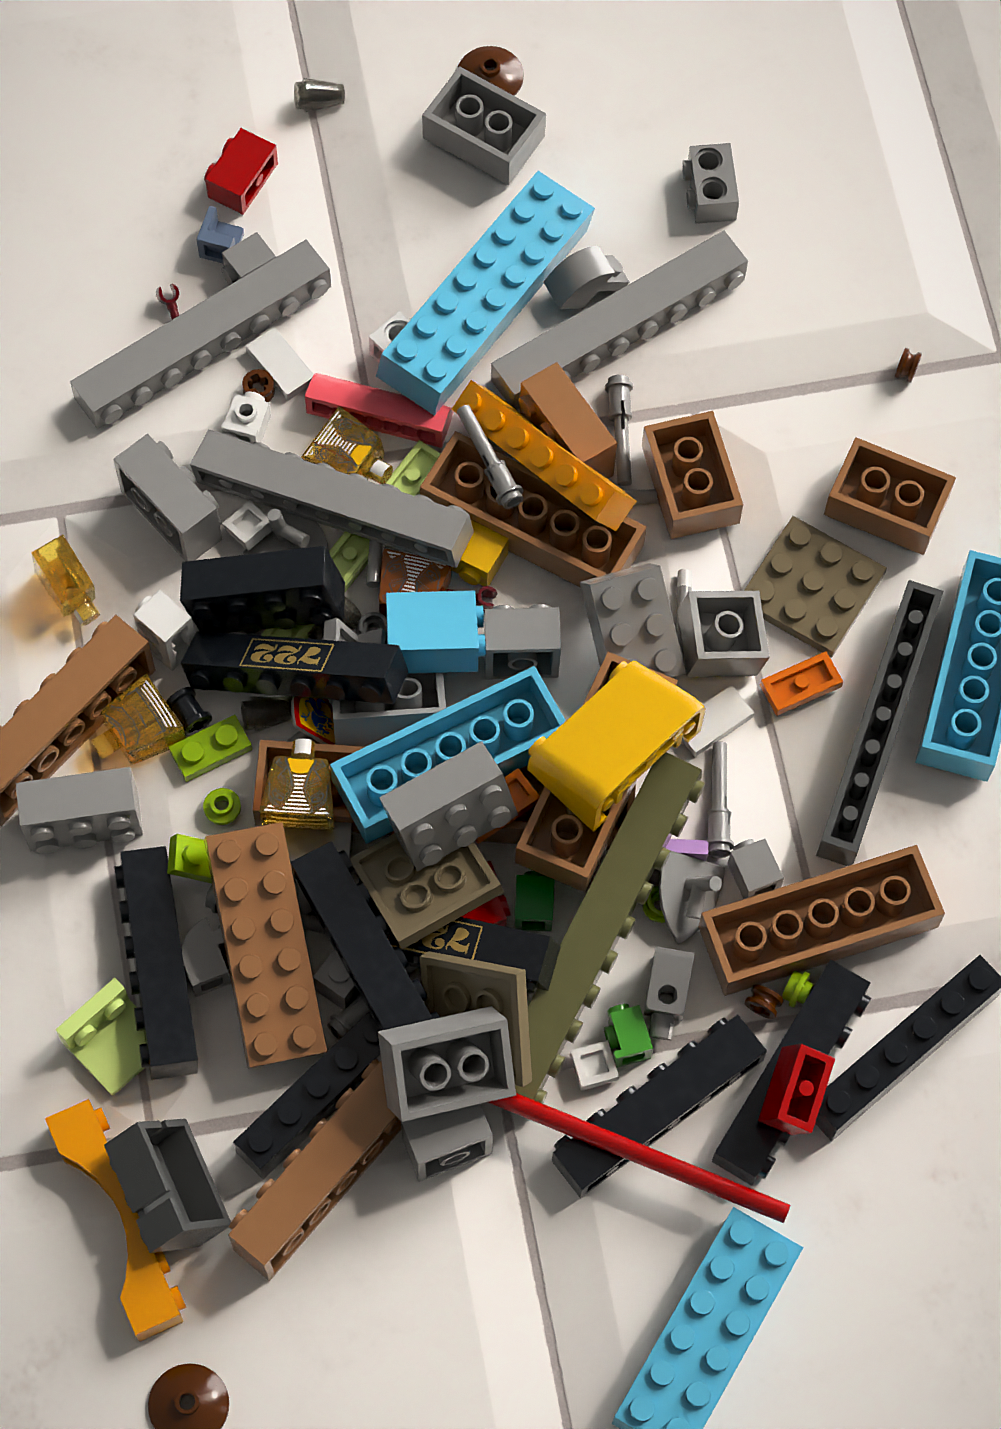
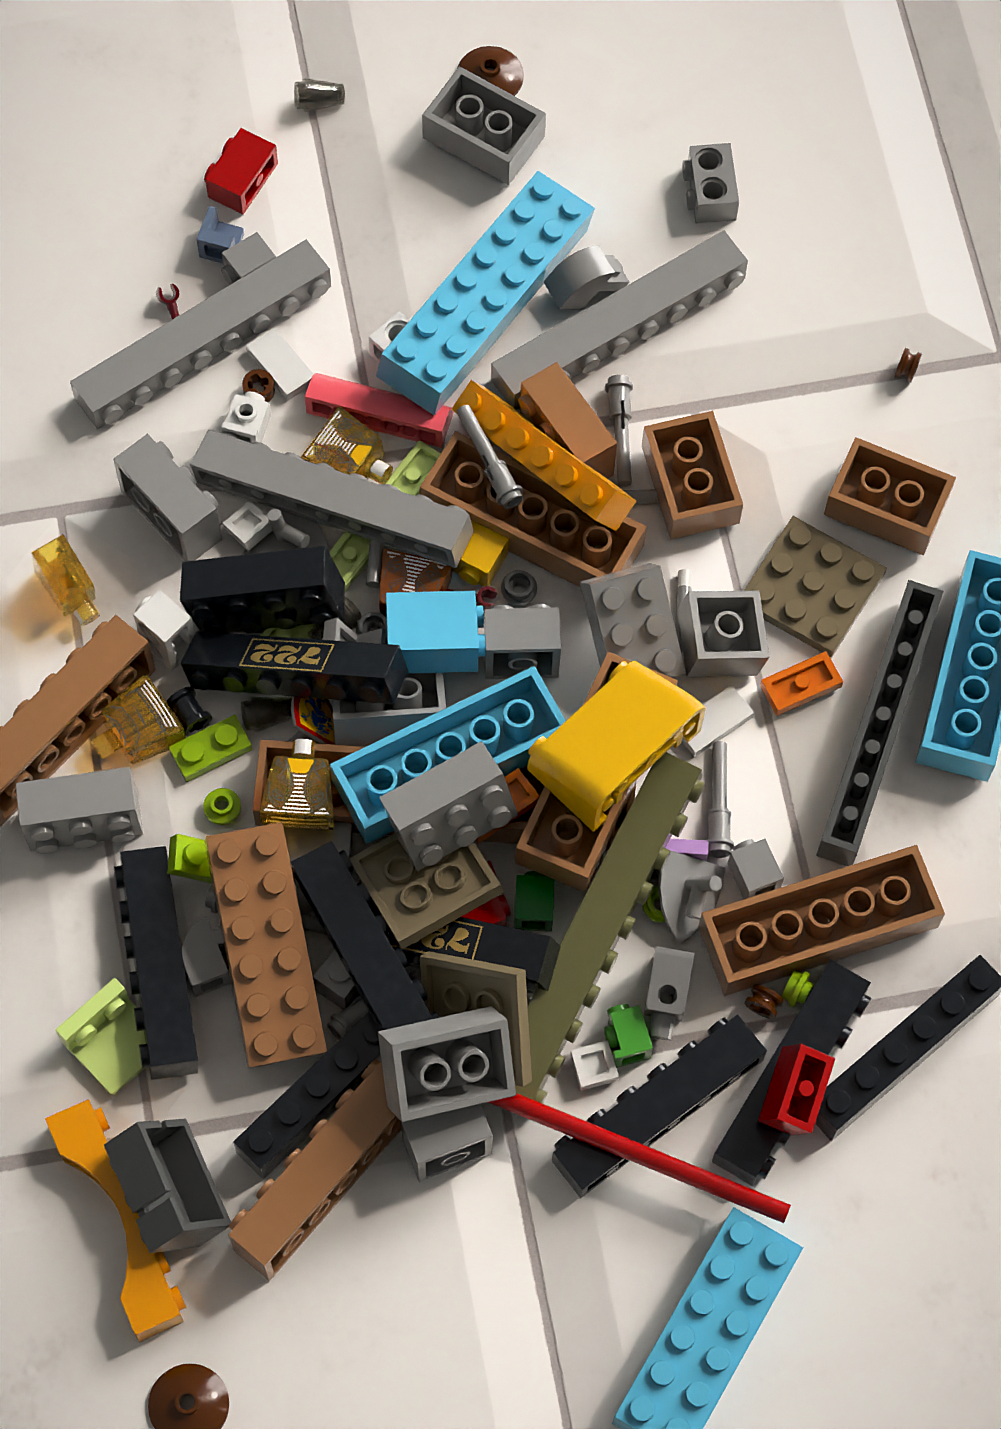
(519, 578): none -> dark grey plate

